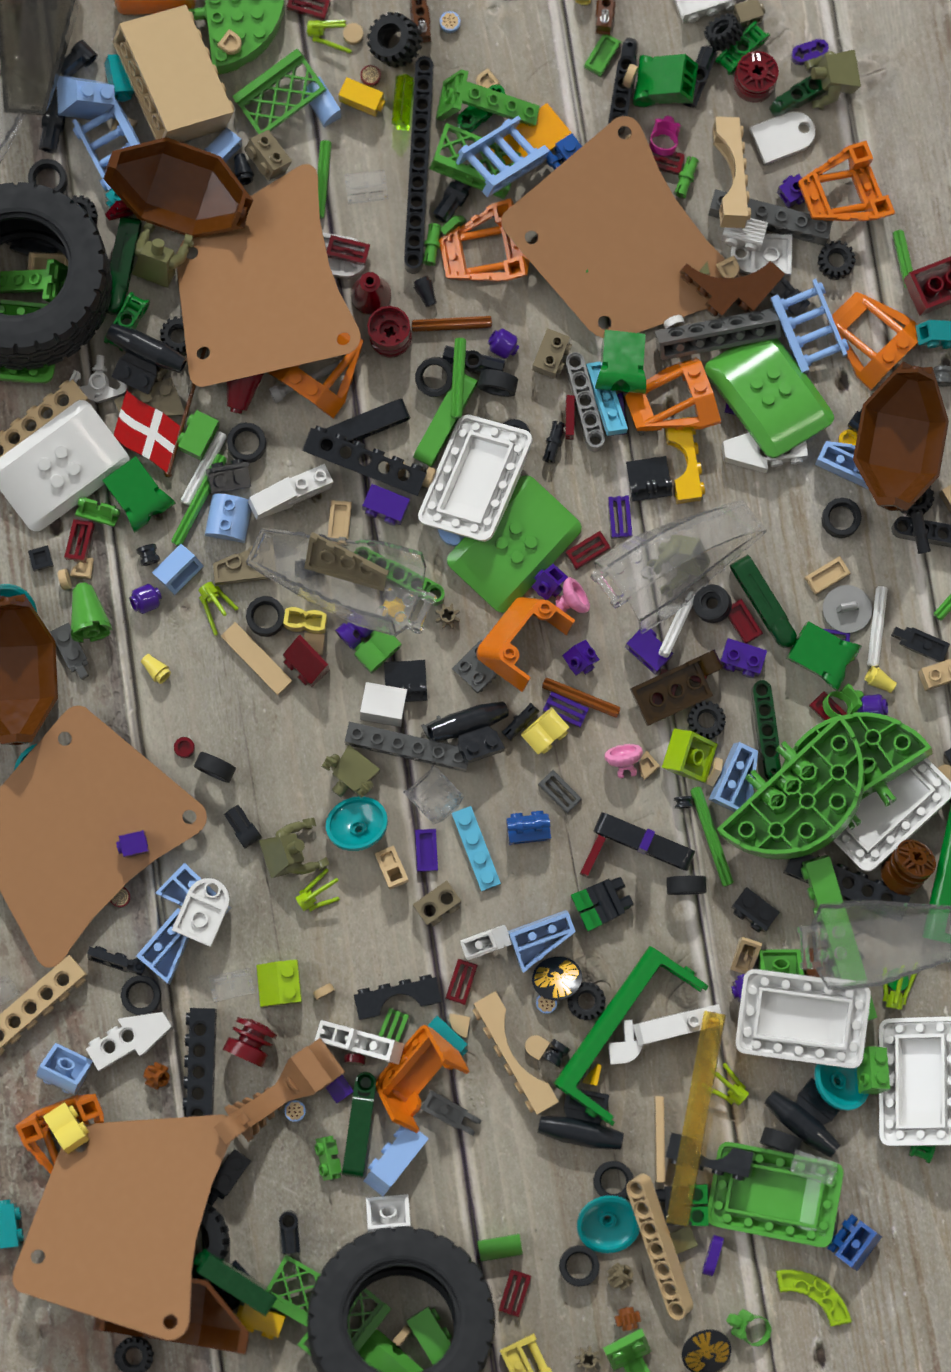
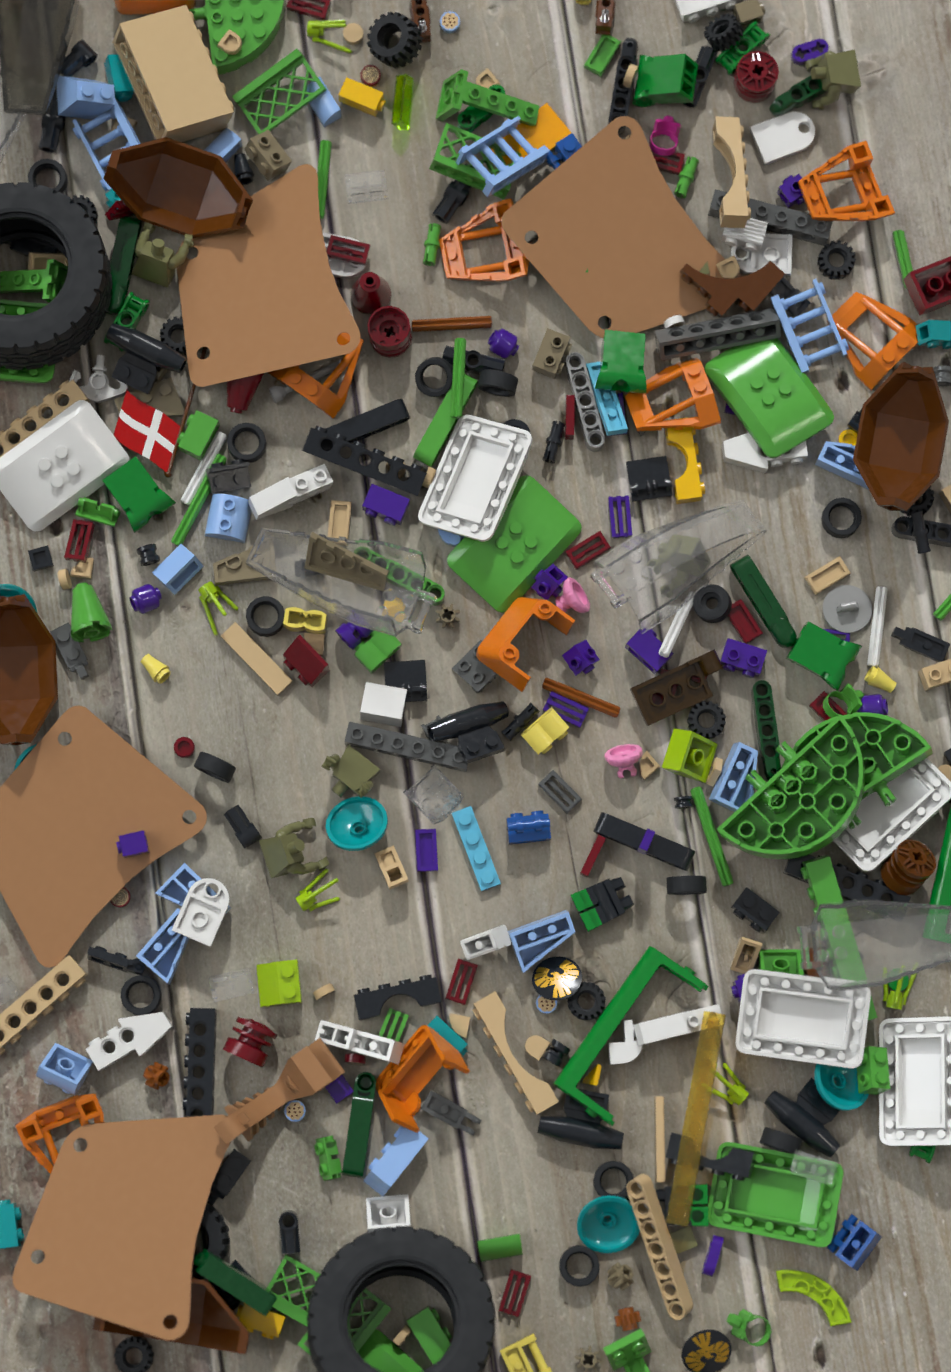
(66, 1127): light yellow brick -> none
(416, 155): black beam -> none
(425, 290): black cone -> none
(434, 899): dark tan brick -> none
(453, 223): bright green tile -> none

